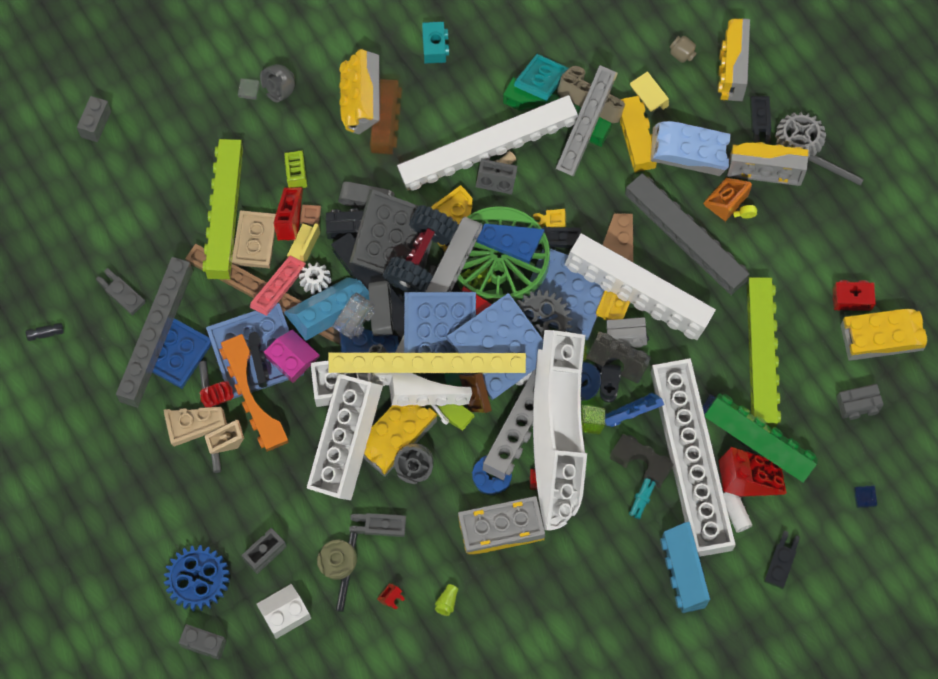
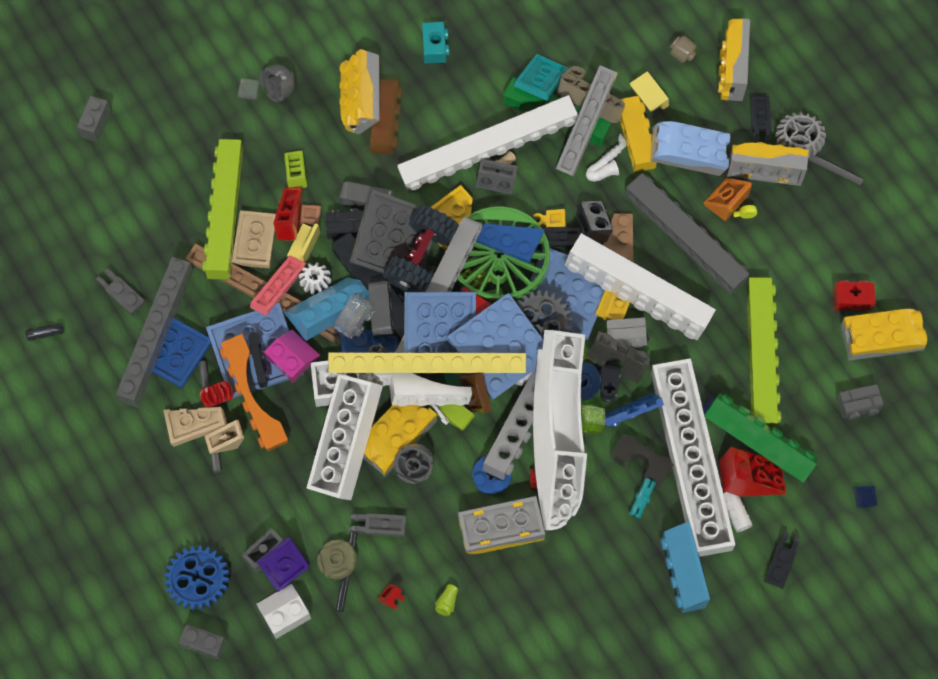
(283, 564): none -> dark purple tile
(594, 221): none -> black brick
(601, 168): none -> white piece

